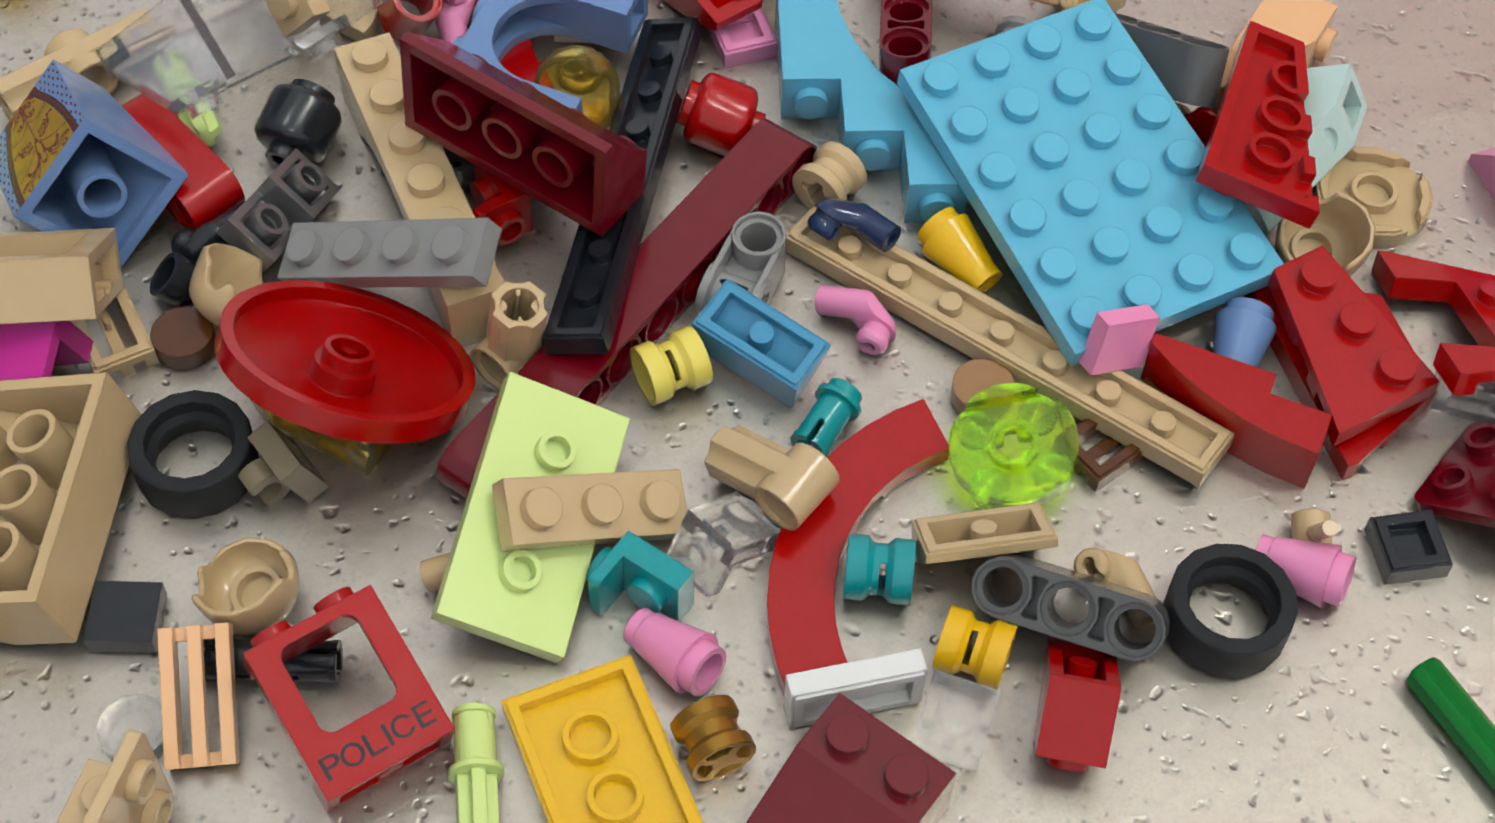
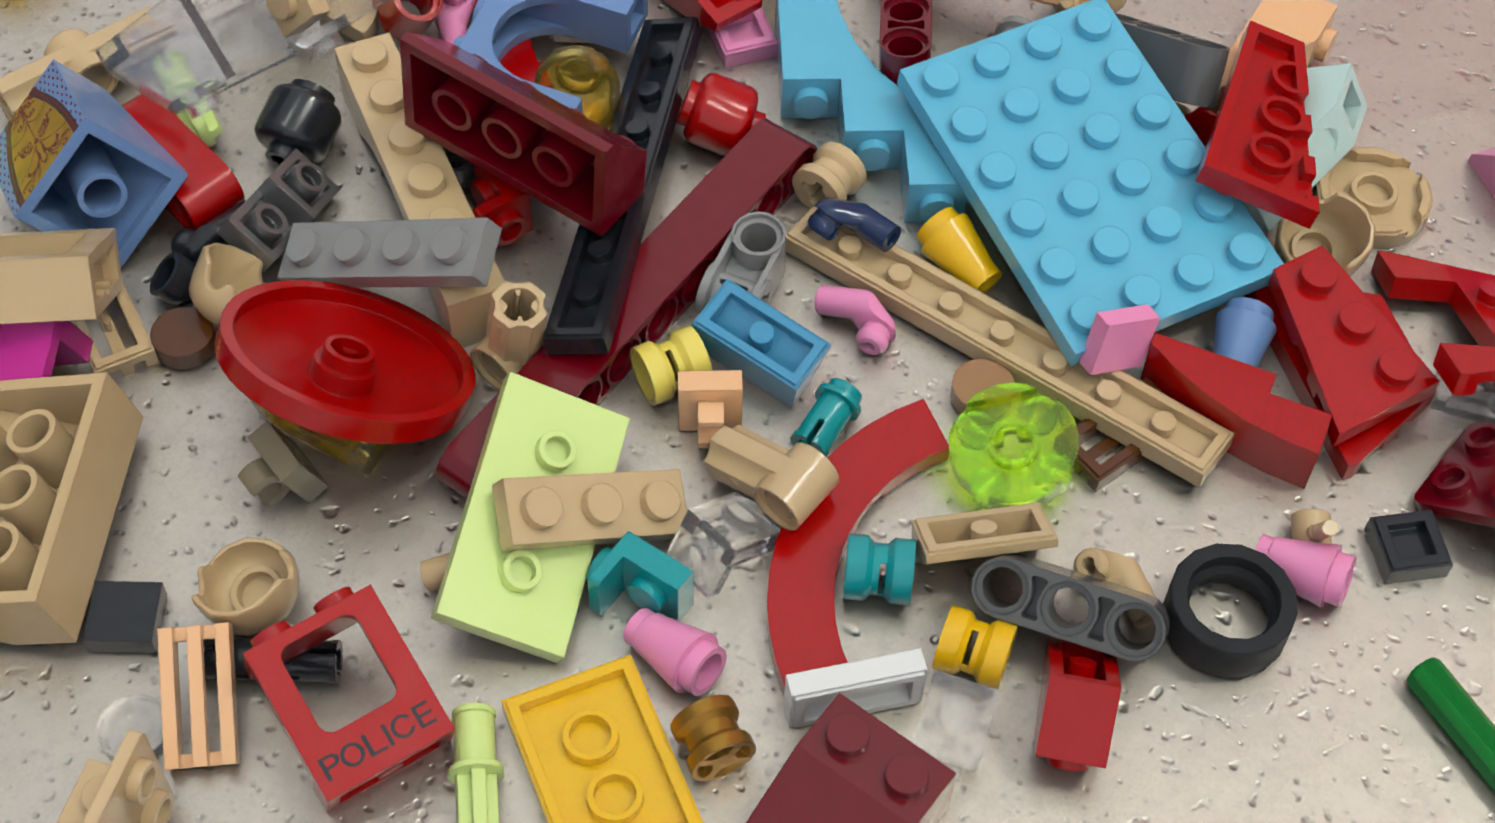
(182, 415): black tyre -> none
(709, 402): none -> light nougat tile

